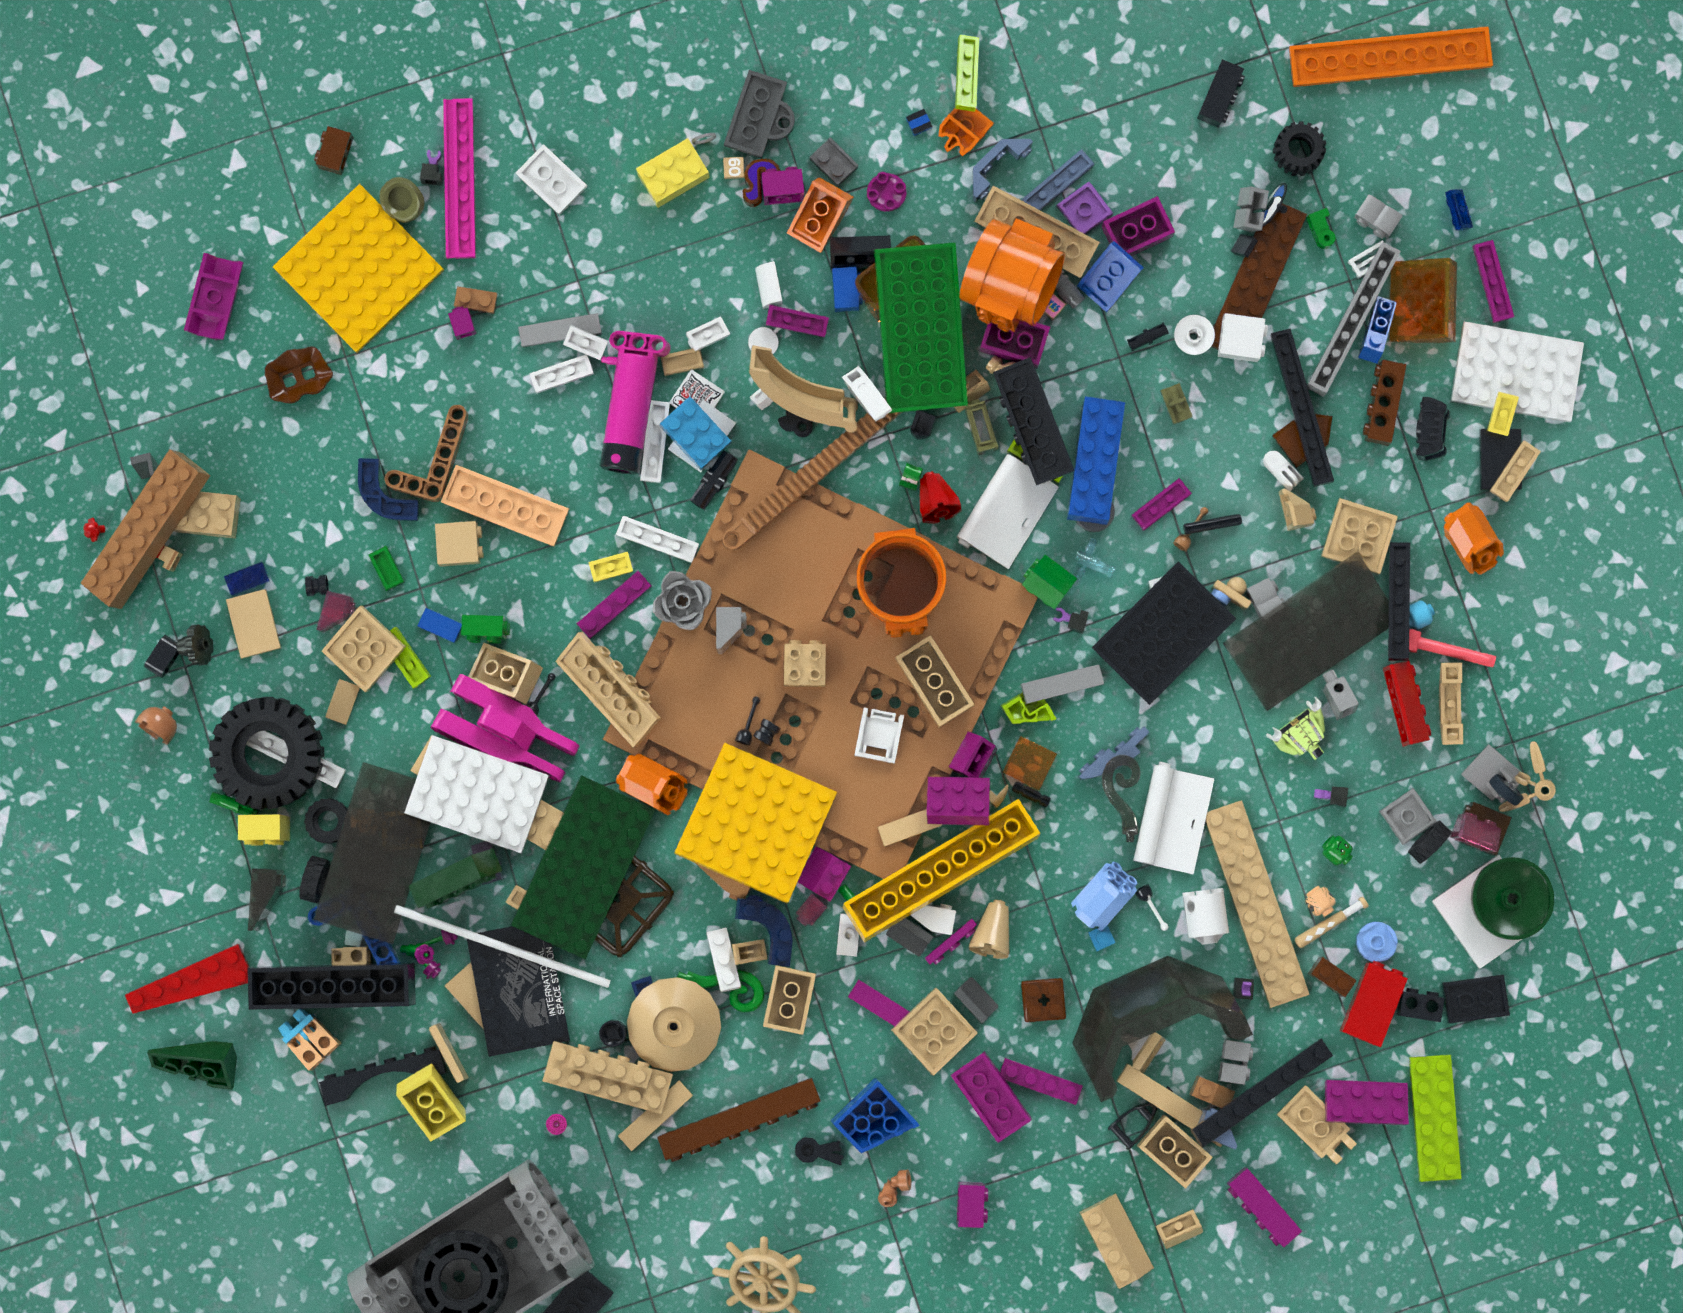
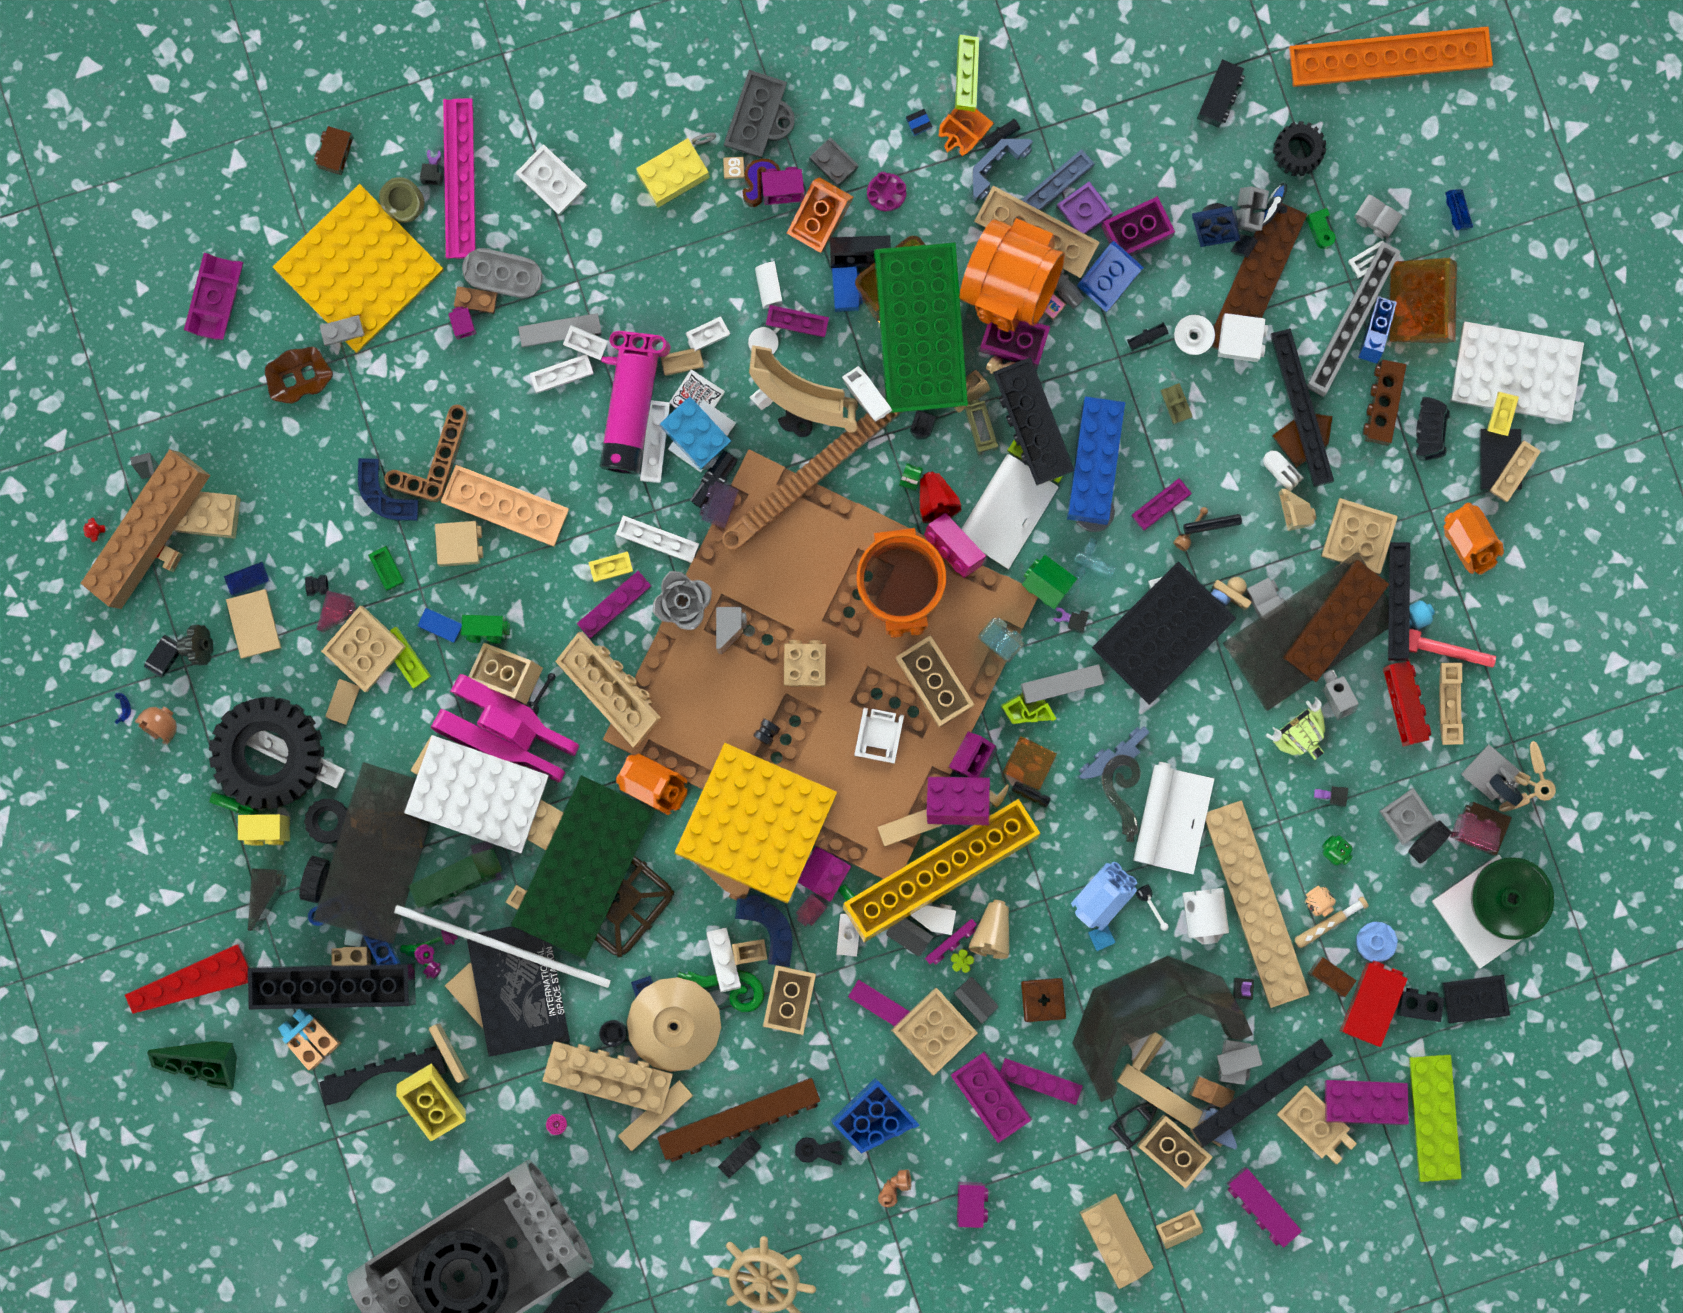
(126, 708): none -> clear blue piece
(342, 330): none -> light grey plate
(502, 273): none -> light grey tile
(719, 504): none -> clear purple brick
(739, 1156): none -> black tyre
(744, 735): black hinge -> none
(954, 545): none -> dark pink brick
(962, 961): none -> lime plant
(1000, 133): none -> black axle
(1000, 639): none -> clear light blue brick
(1215, 223): none -> dark blue piece
(1239, 1060): none -> light grey tile
(1336, 620): none -> reddish brown plate
(1493, 281): magenta plate -> none

